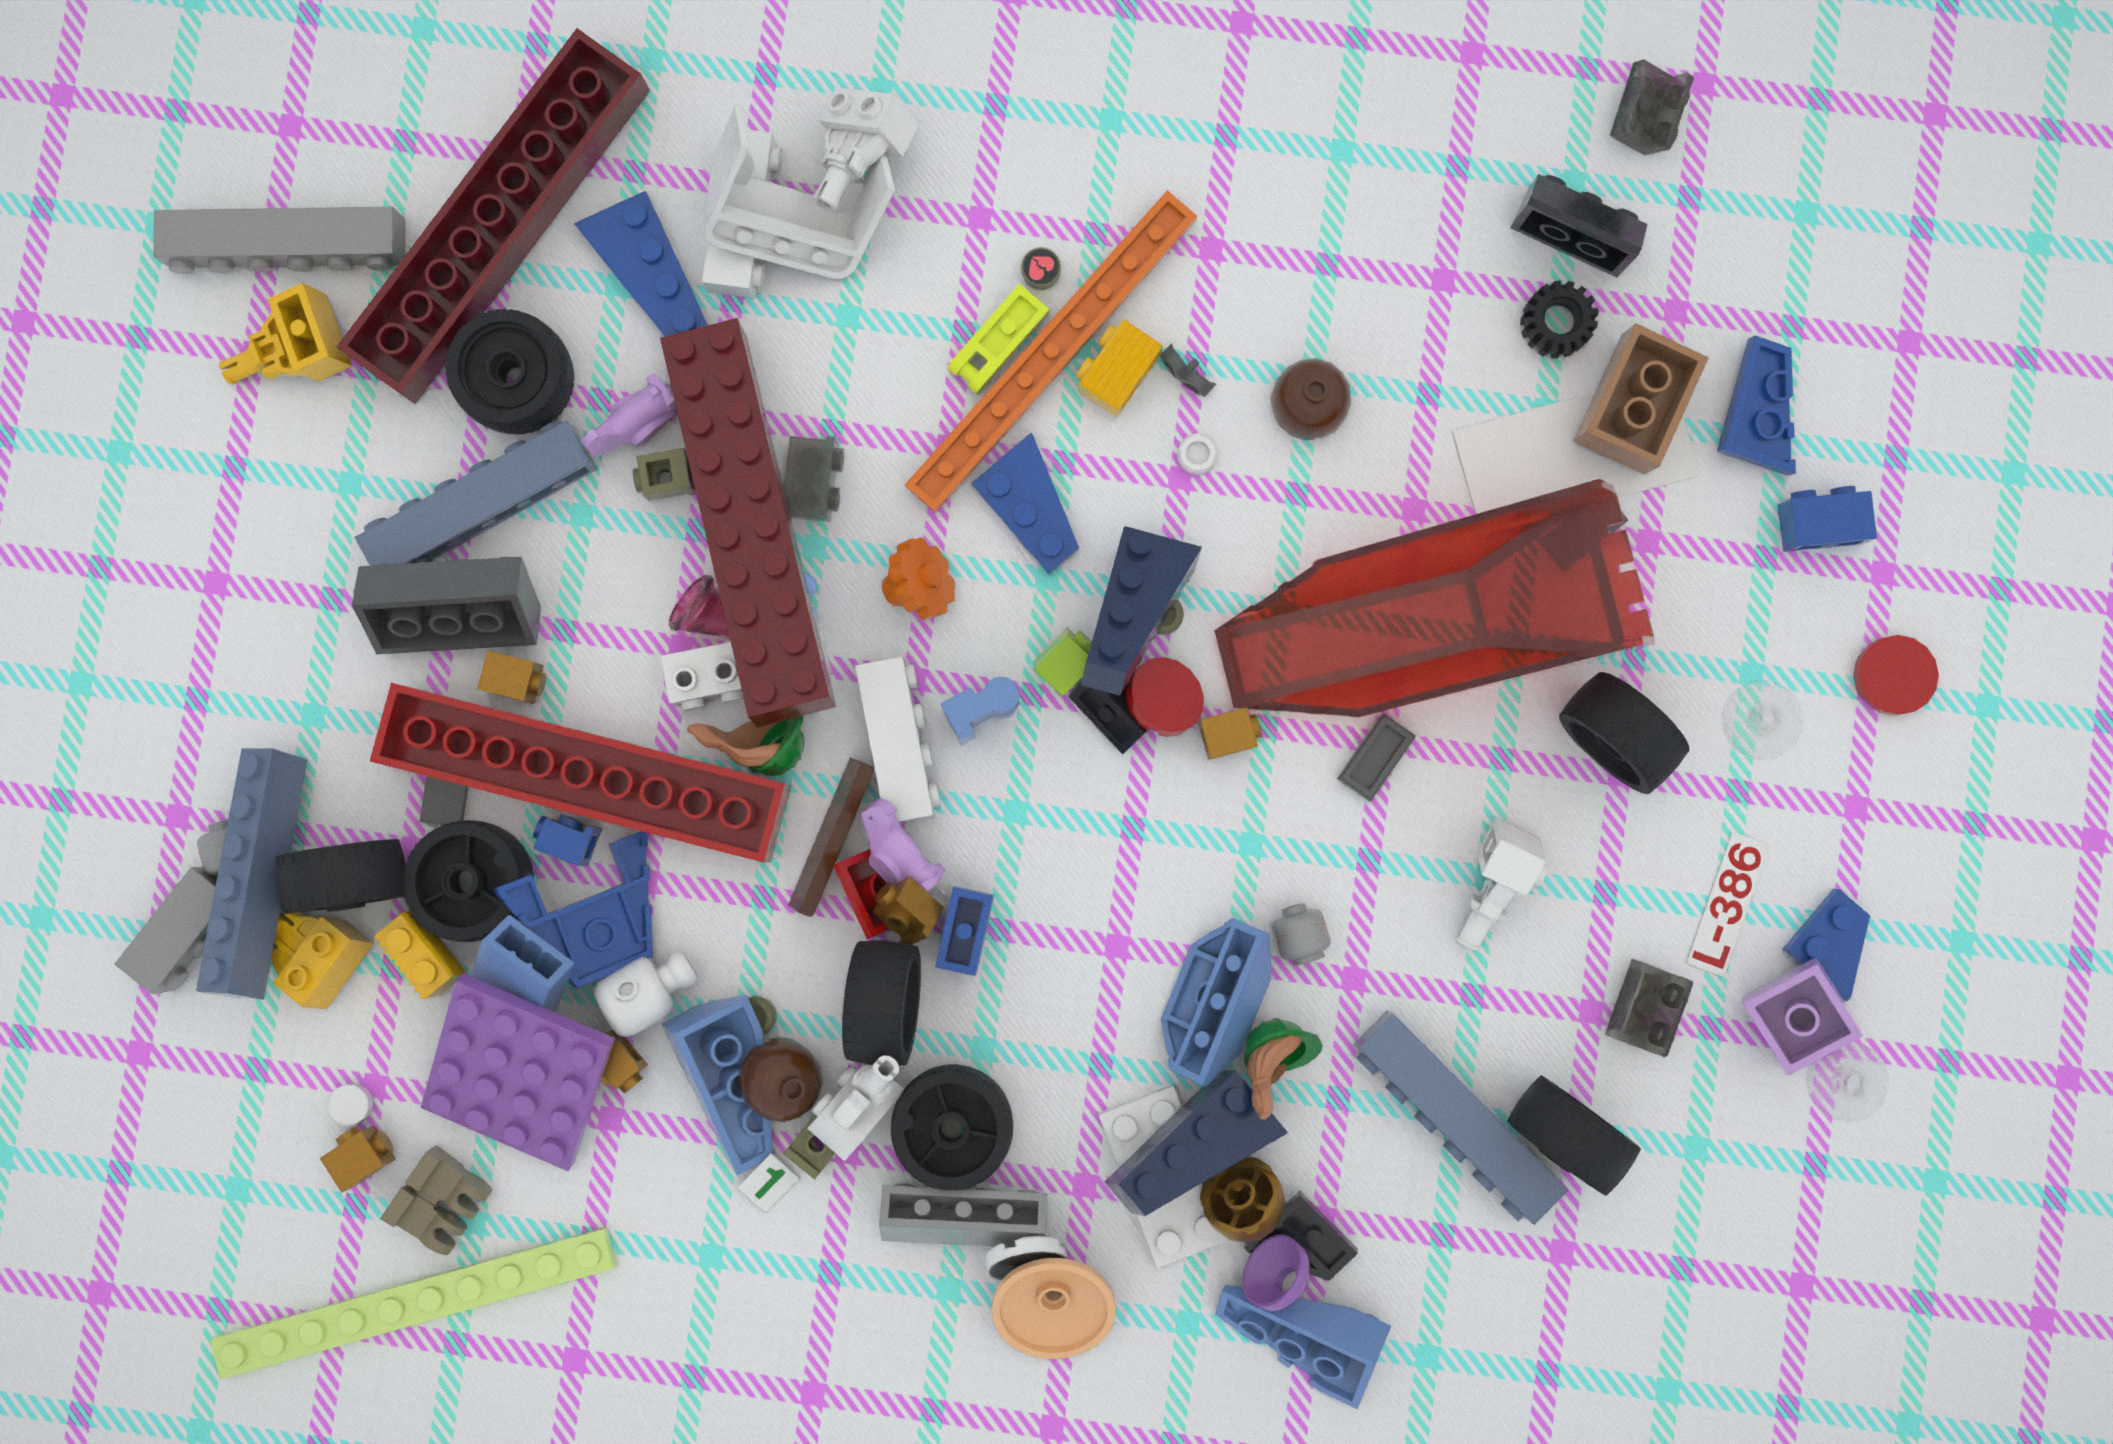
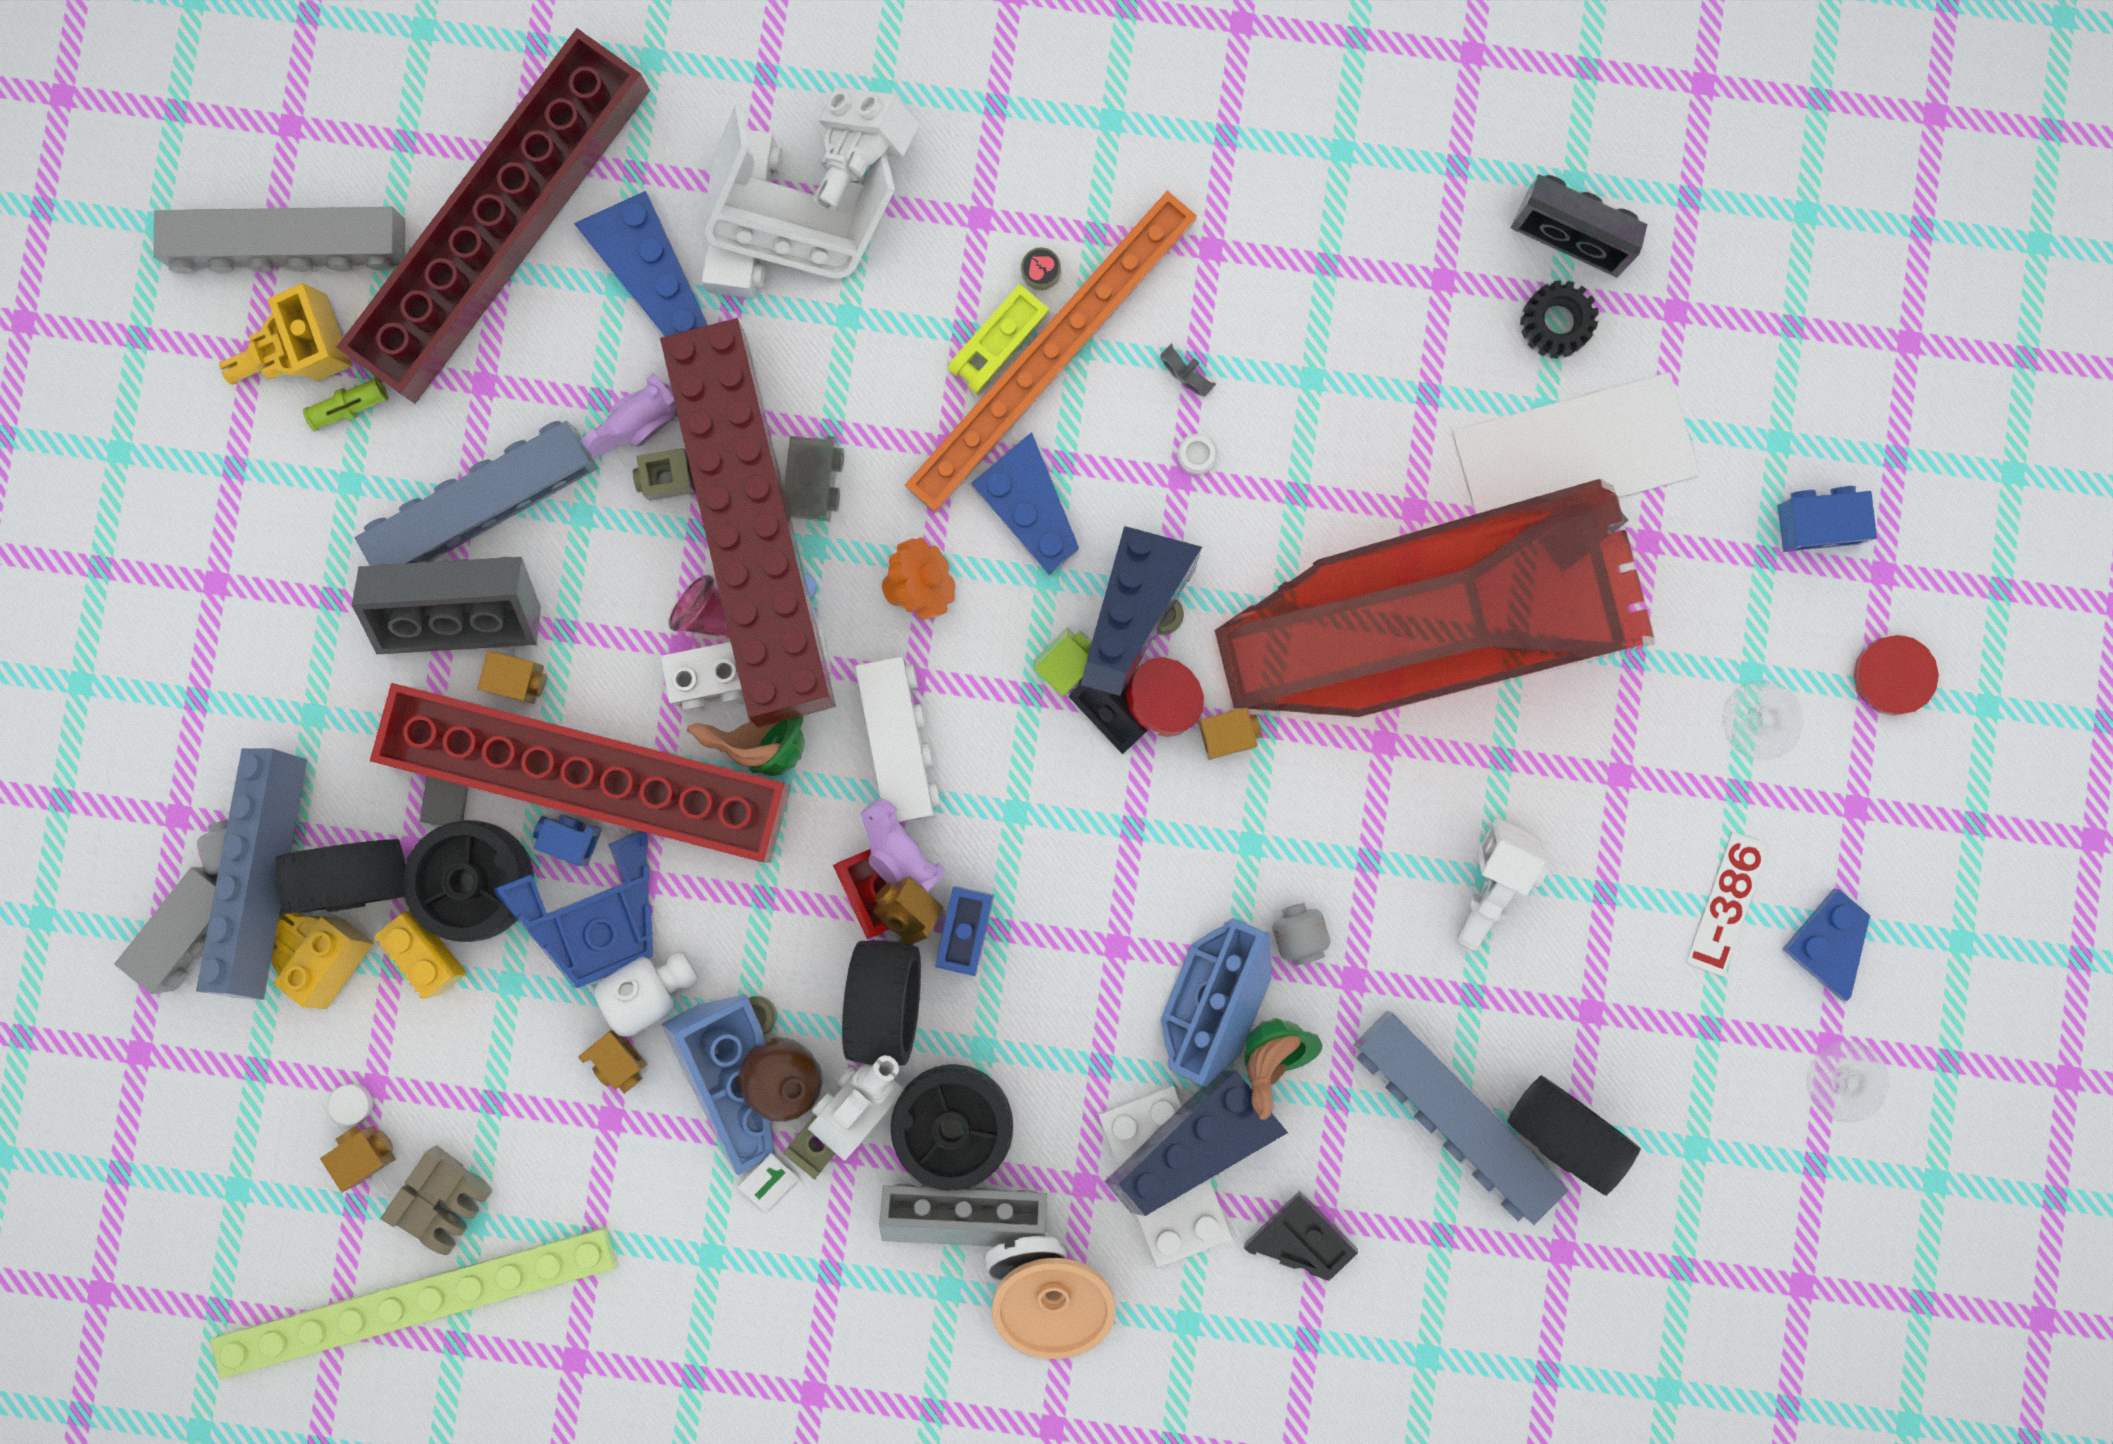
(323, 415): none -> lime pin
(486, 353): black wheel -> none
(516, 1071): medium lavender plate -> none
(523, 964): medium blue brick -> none
(831, 837): reddish brown tile -> none
(970, 709): medium blue legs -> none
(1118, 367): yellow brick -> none
(1244, 1201): pearl gold cylinder -> none
(1268, 1269): medium lavender piece -> none
(1311, 399): reddish brown cylinder -> none
(1322, 1339): medium blue wedge -> none
(1376, 757): dark grey tile -> none
(1624, 732): black wheel -> none
(1641, 399): medium nougat brick -> none
(1649, 1008): clear smoke bracket -> none
(1651, 108): clear smoke bracket -> none
(1759, 410): blue wing -> none
(1802, 1016): lavender brick -> none

